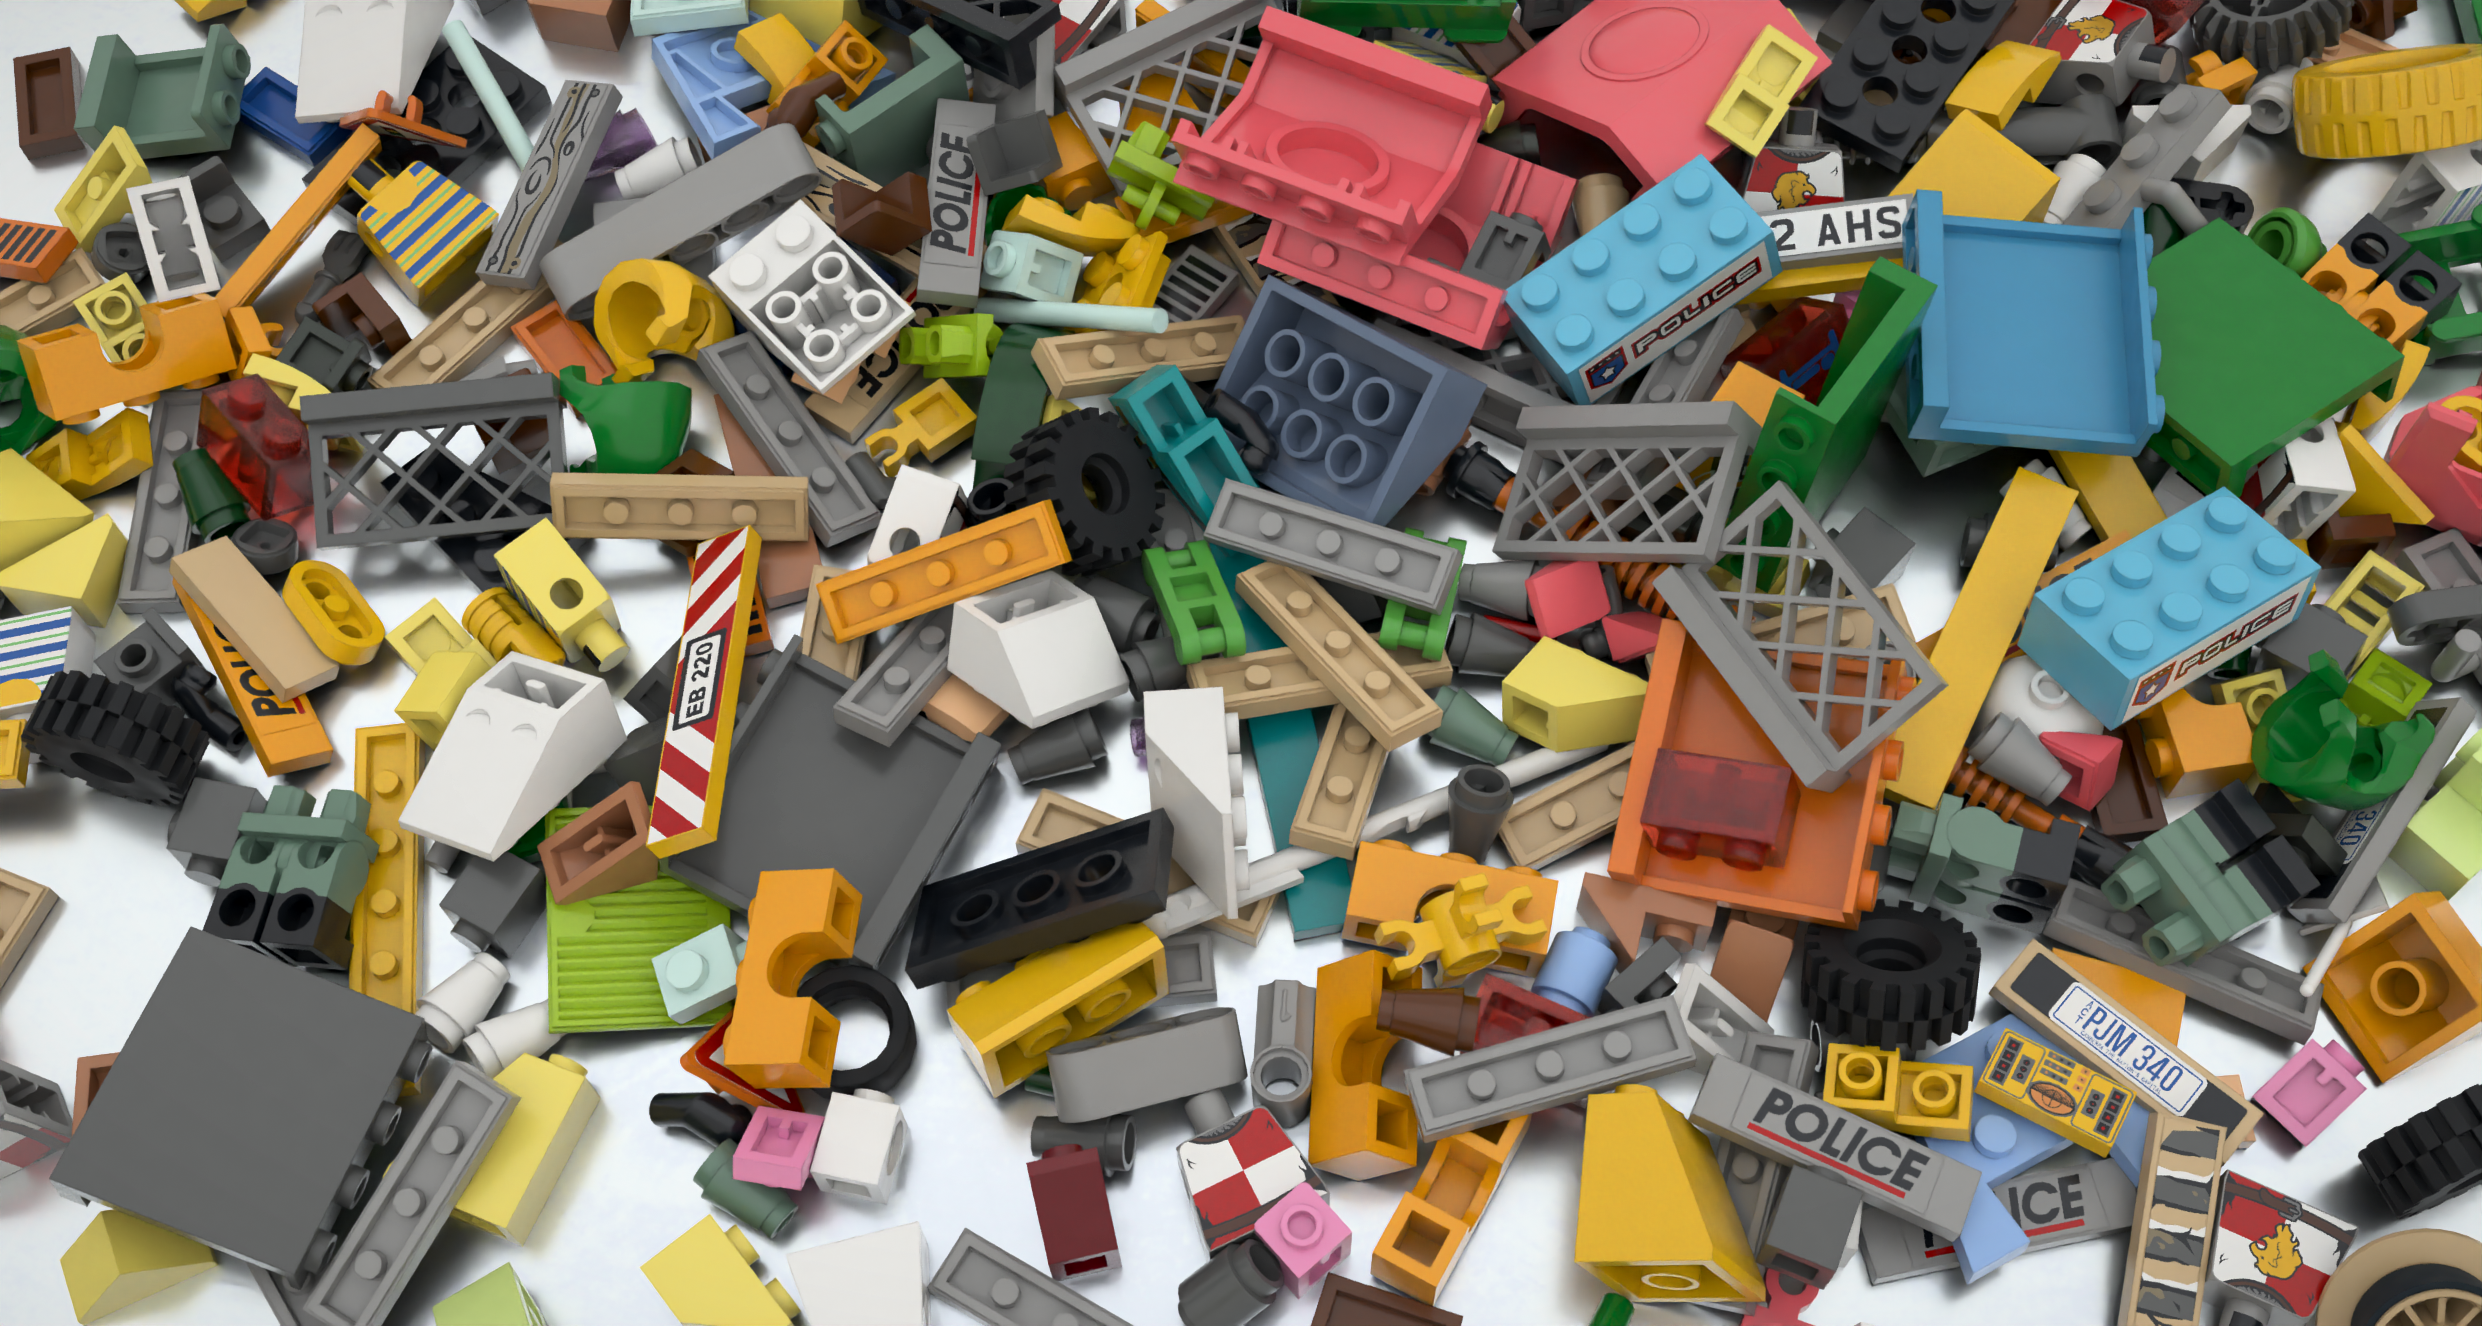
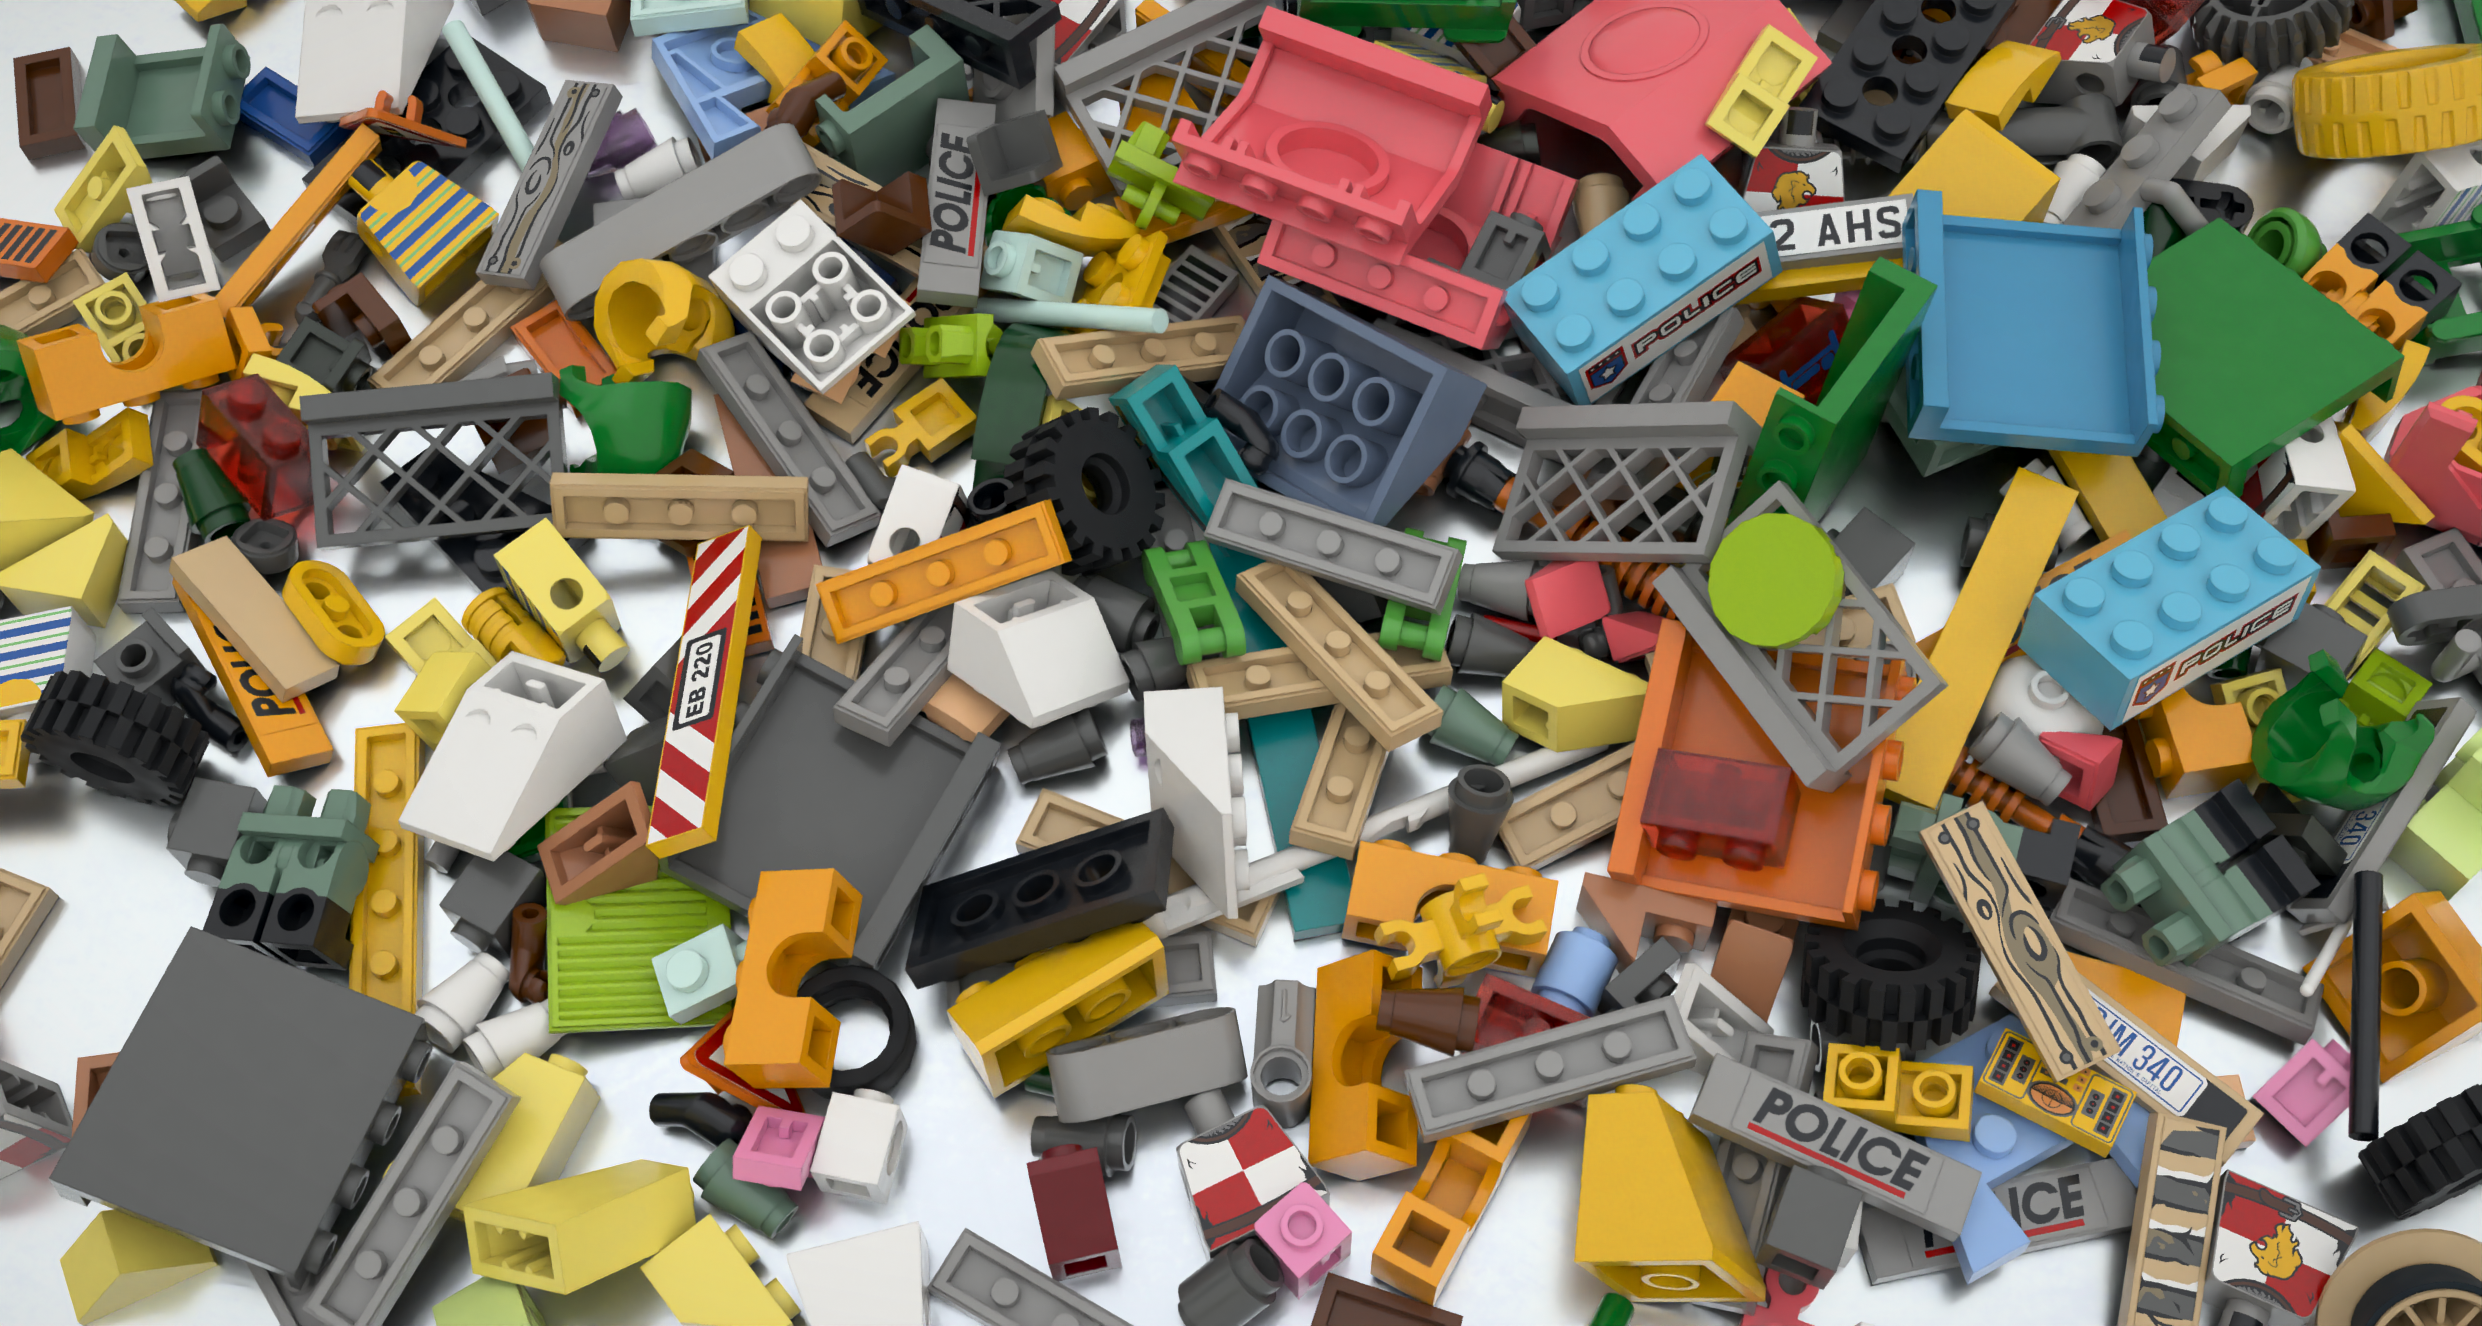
(528, 948): none -> reddish brown arm
(580, 1225): none -> light yellow slope
(1775, 581): none -> lime tile
(2019, 942): none -> tan tile
(2366, 1007): none -> black bar

